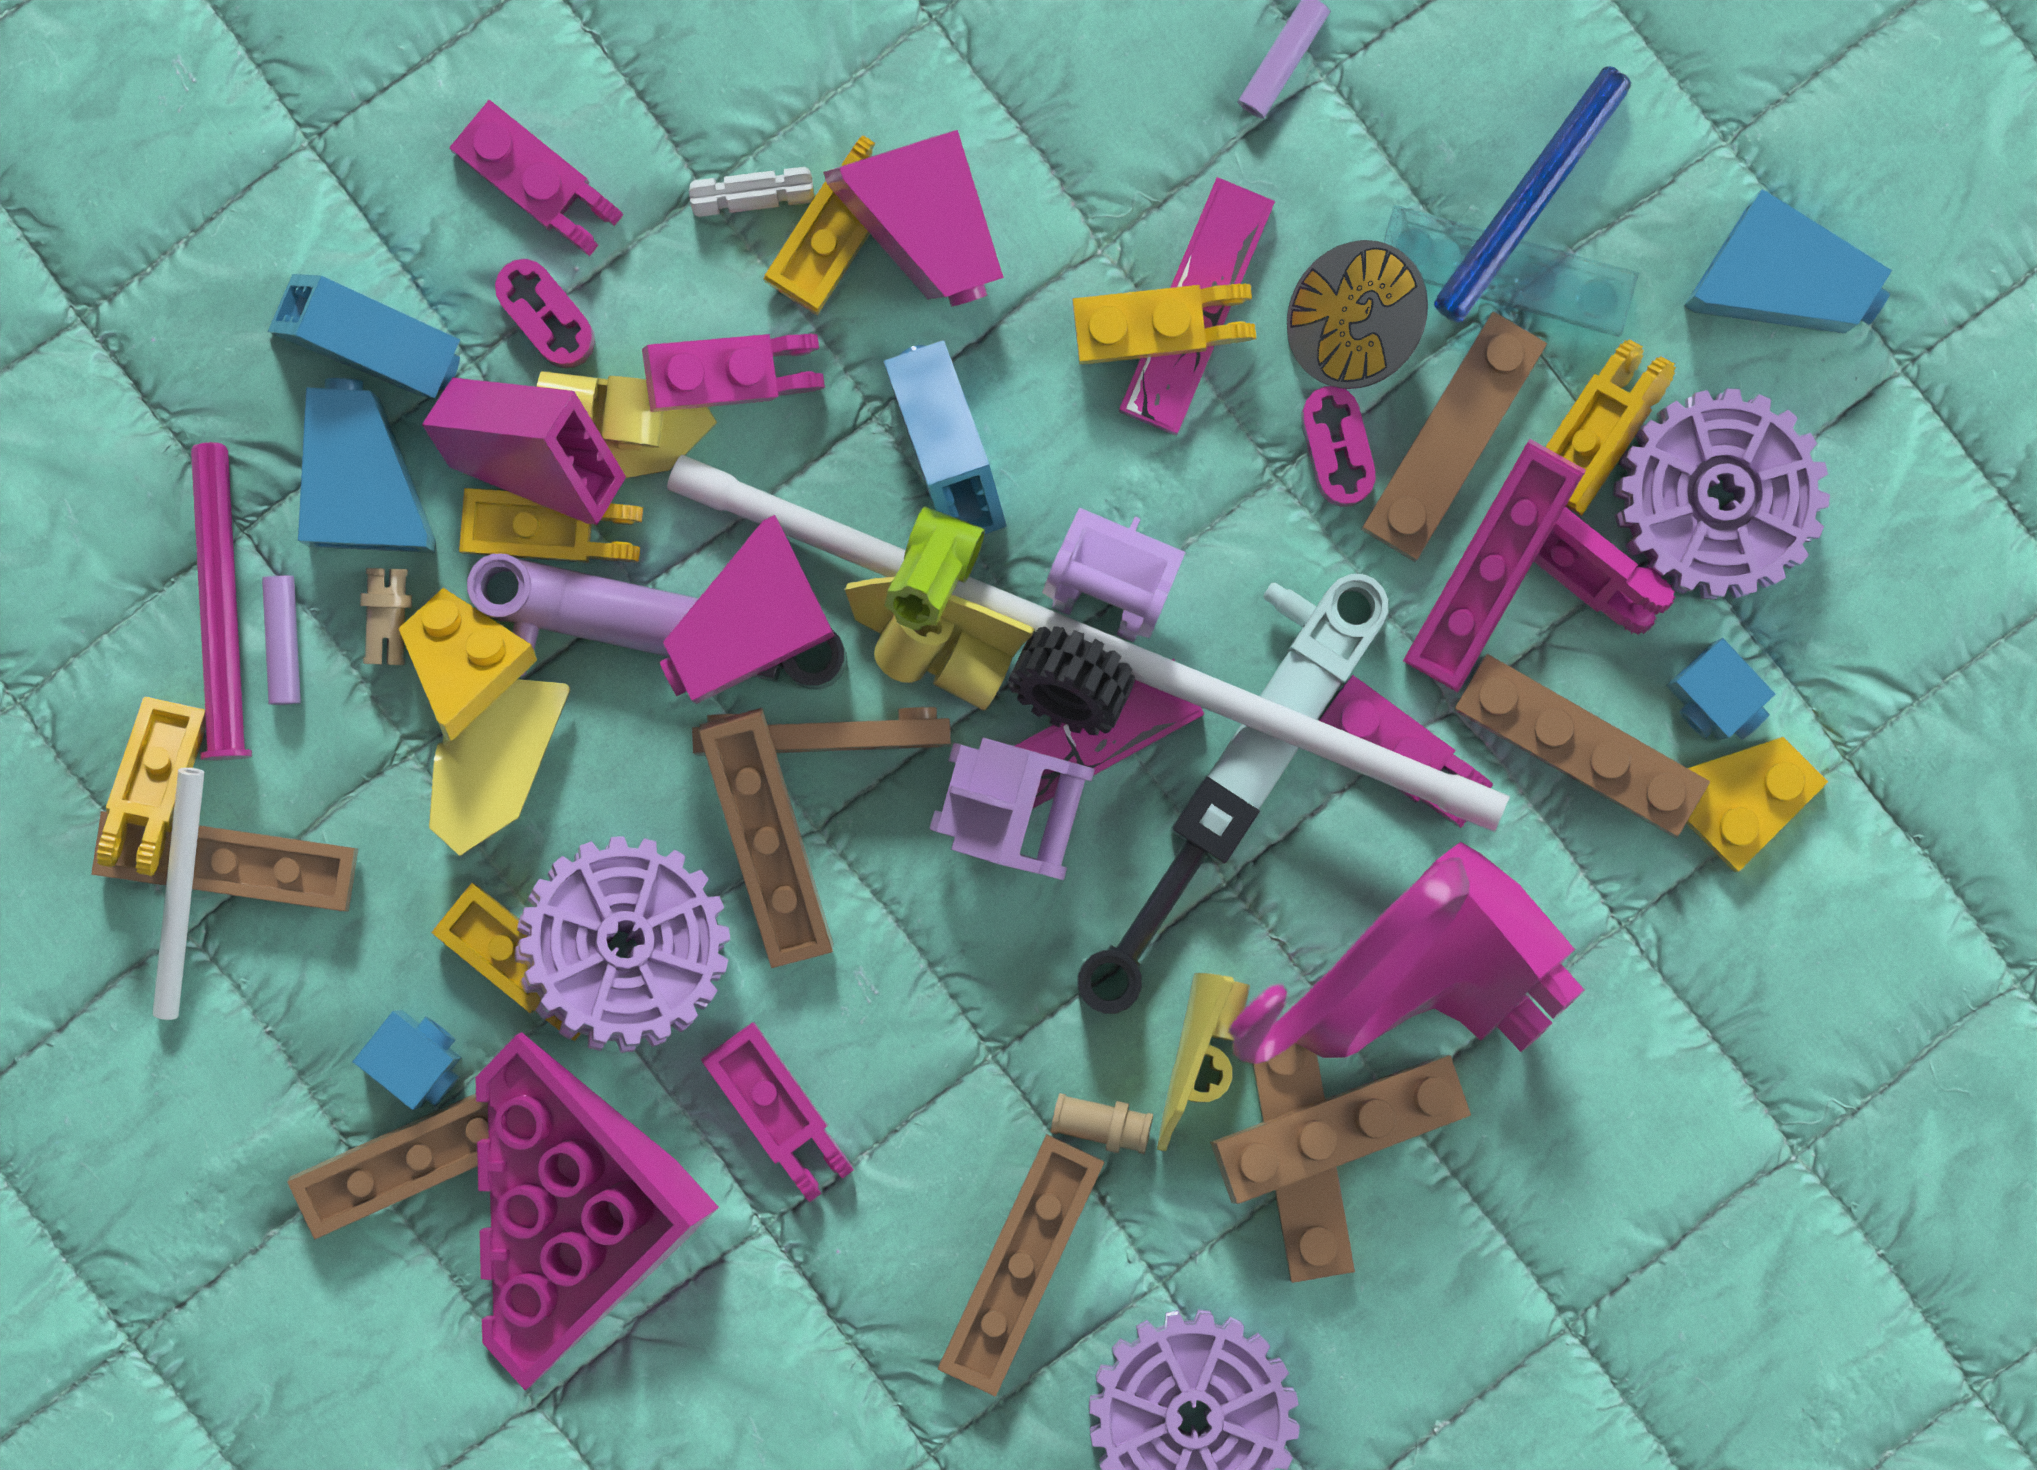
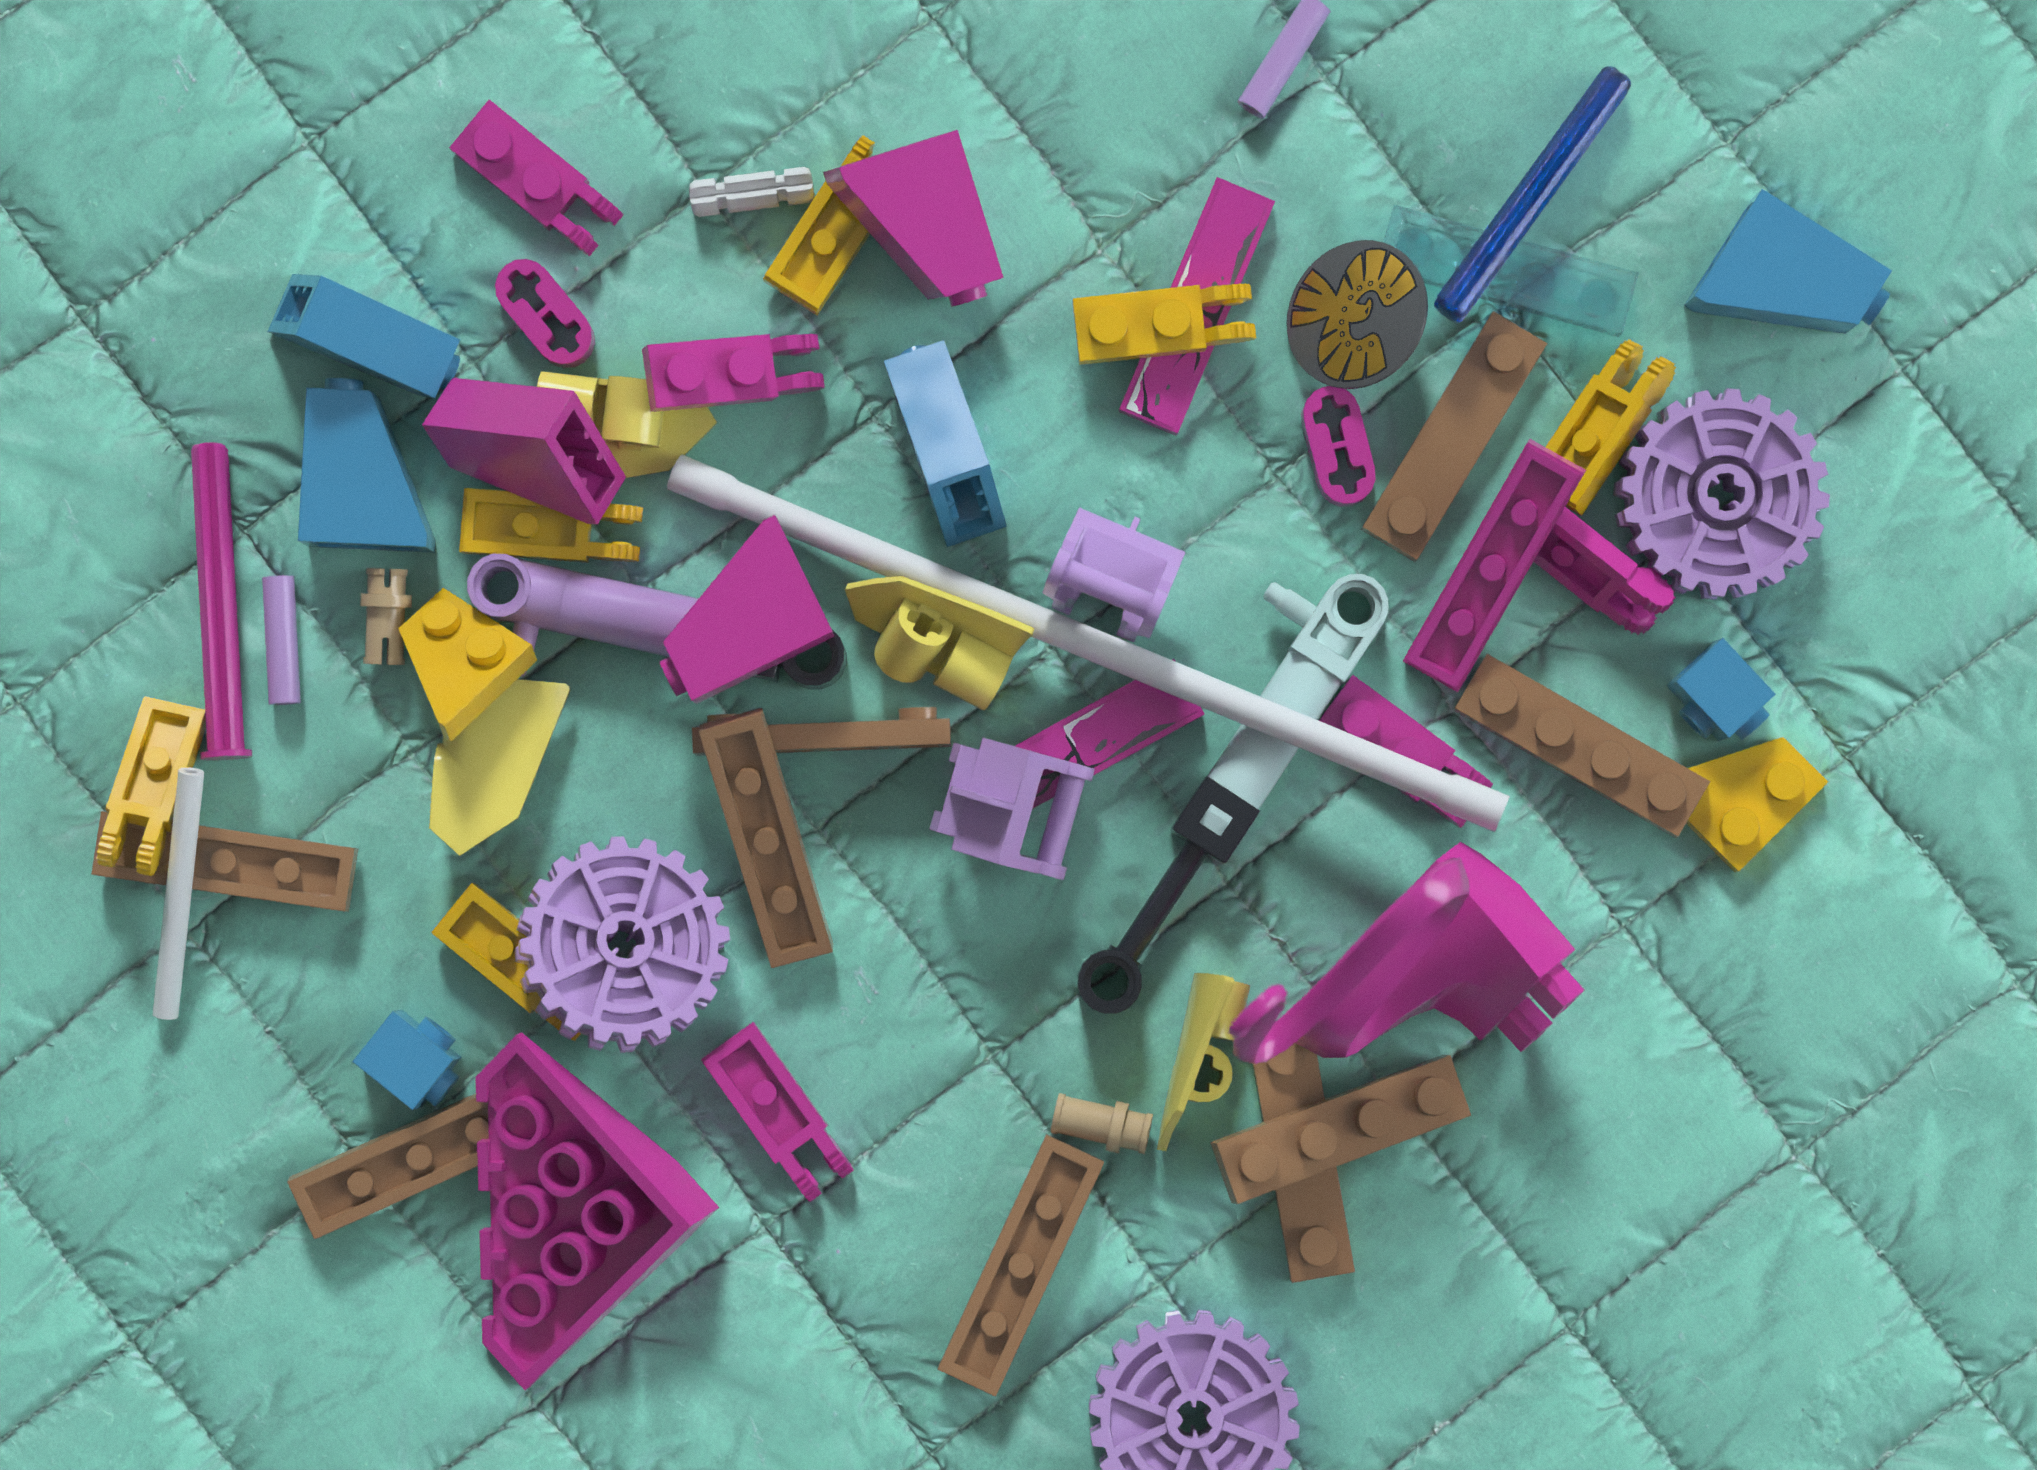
(935, 559): lime piece -> none
(1071, 680): black tyre -> none

